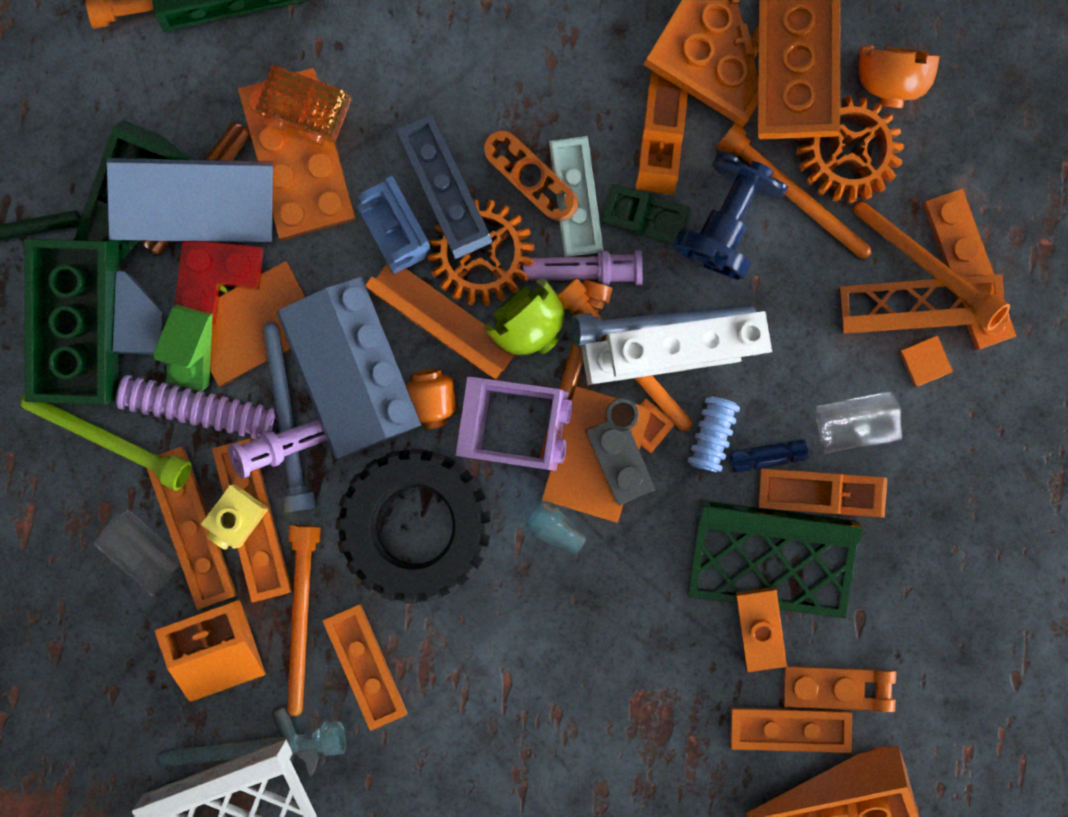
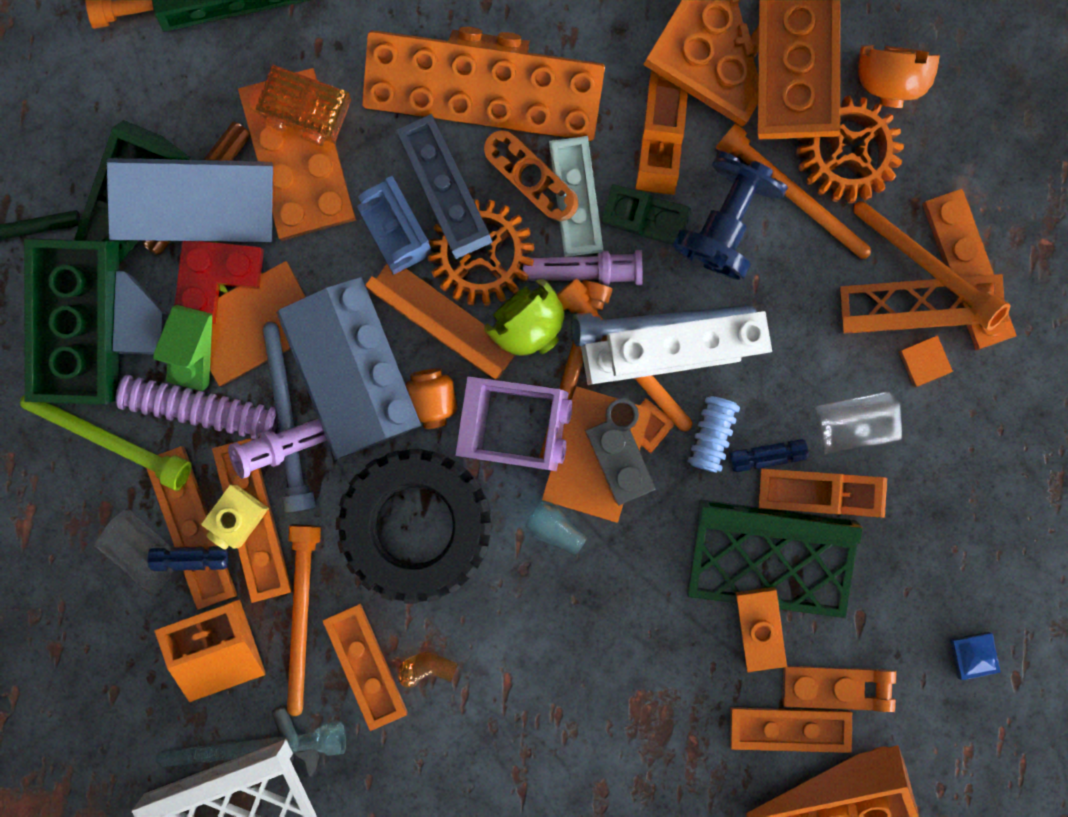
(187, 558): none -> dark blue axle
(423, 665): none -> clear orange arm
(482, 82): none -> orange bracket
(975, 656): none -> blue tile

